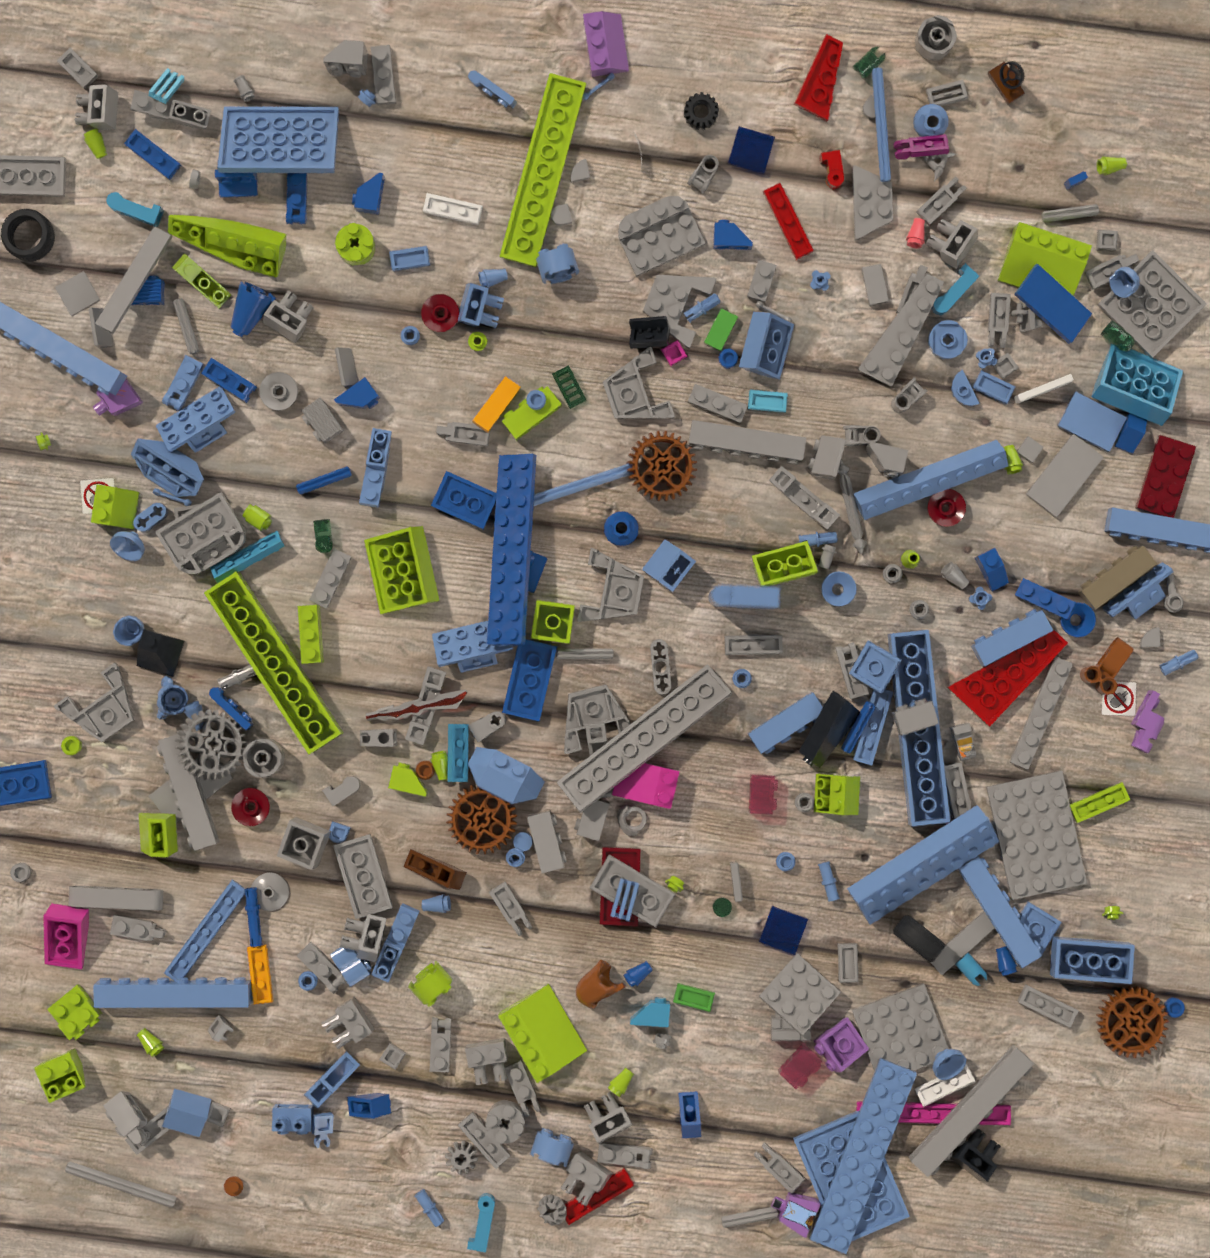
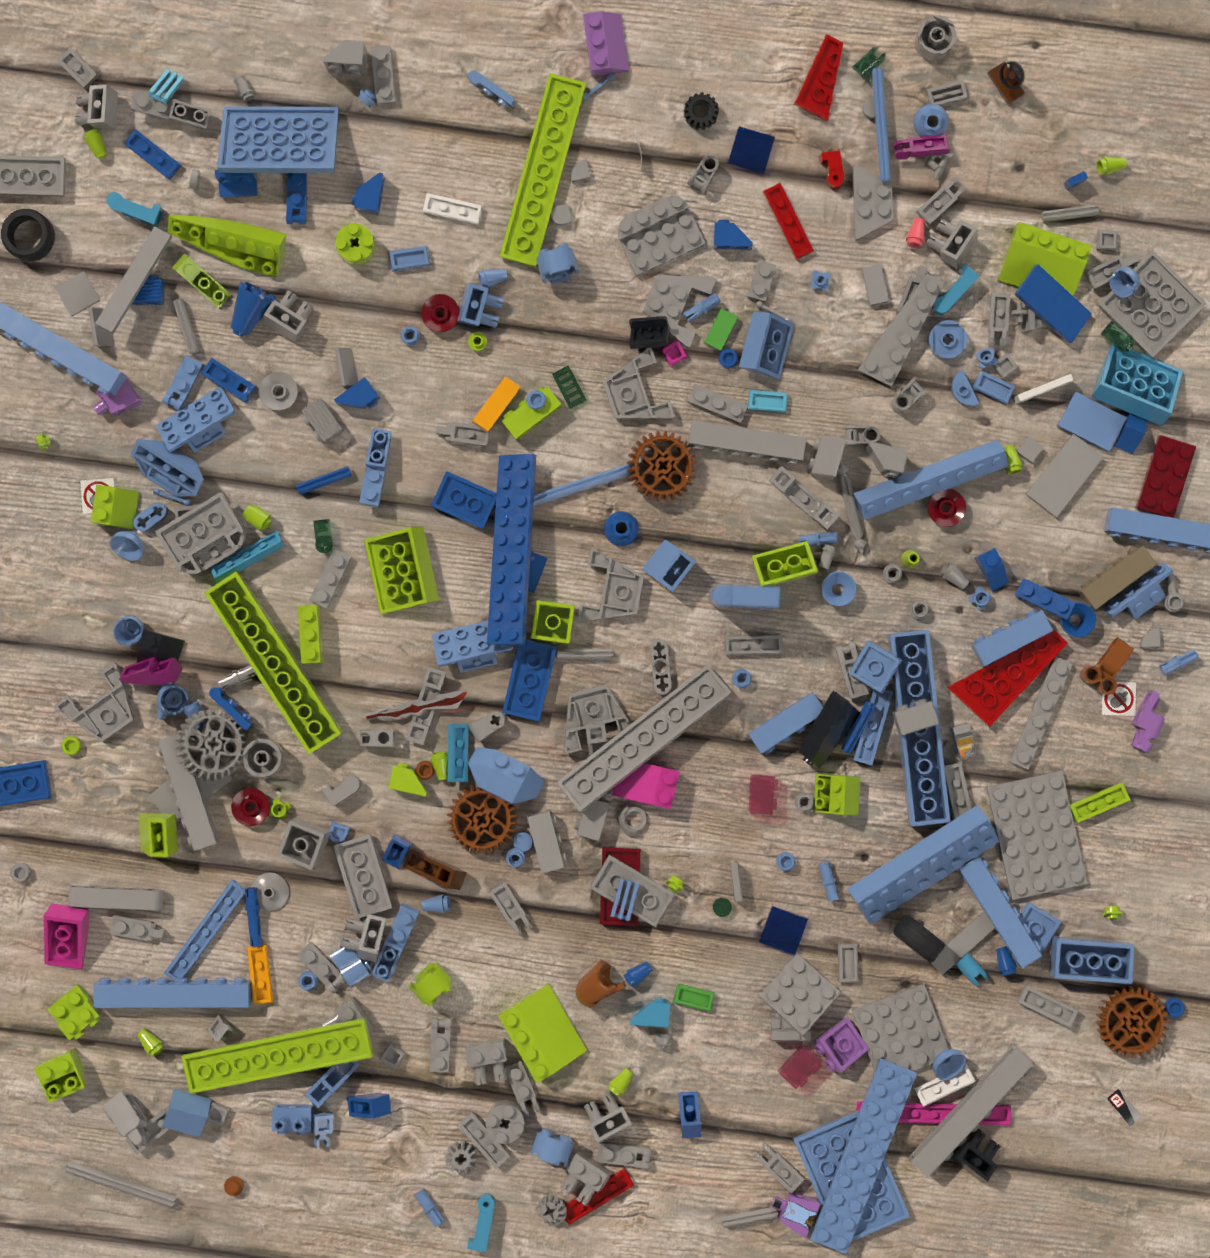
(151, 672): none -> magenta slope
(277, 1055): none -> lime plate
(284, 808): none -> lime plate
(396, 851): none -> blue slope
(1124, 1107): none -> sticker

